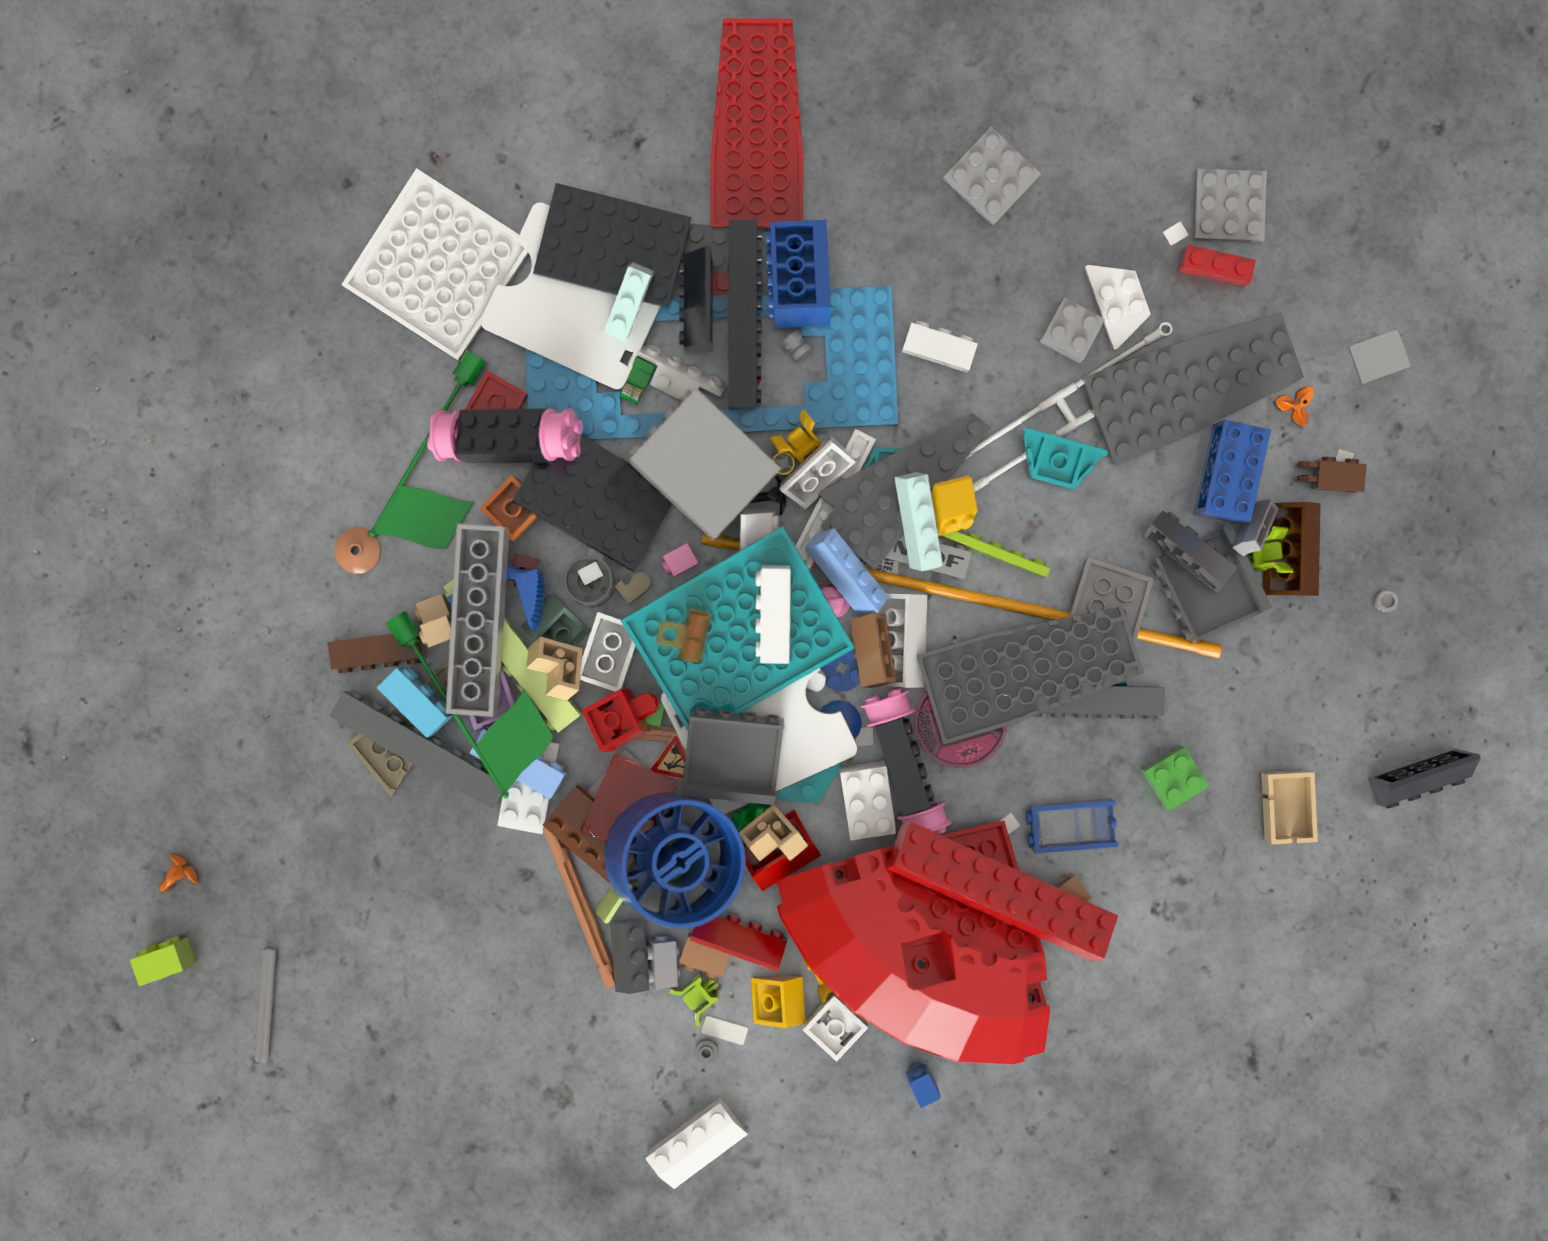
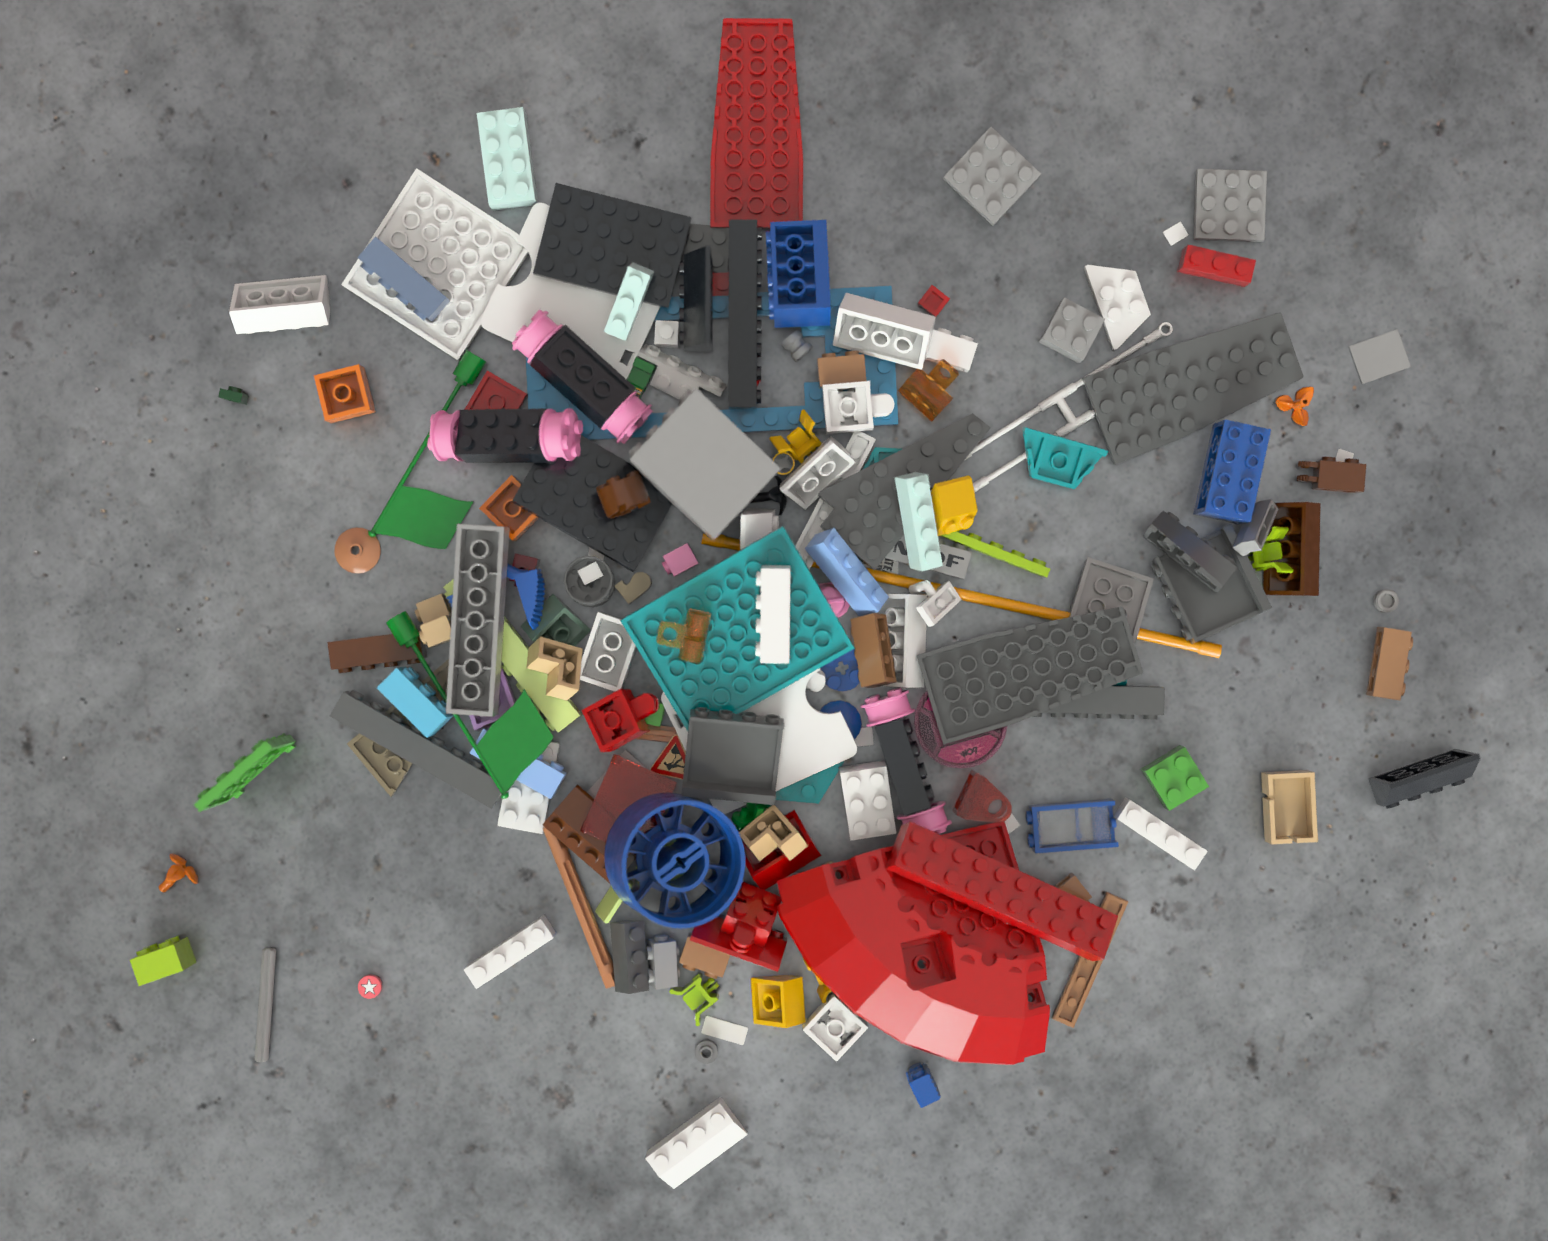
(233, 394): none -> dark green plate
(247, 768): none -> bright green plate
(280, 304): none -> white slope
(344, 393): none -> orange brick
(370, 986): none -> coral tile
(404, 279): none -> sand blue brick
(507, 158): none -> light aqua brick
(510, 951): none -> white brick
(582, 376): none -> black brick
(623, 495): none -> reddish brown brick
(667, 334): none -> white brick
(750, 917): none -> red brick
(841, 368): none -> medium nougat brick
(853, 408): none -> white brick
(883, 330): none -> white slope
(928, 390): none -> clear orange piece
(933, 301): none -> red plate
(938, 601): none -> white plate
(976, 798): none -> clear red hose
(1084, 972): none -> medium nougat tile
(1160, 833): none -> white brick
(1389, 663): none -> medium nougat brick

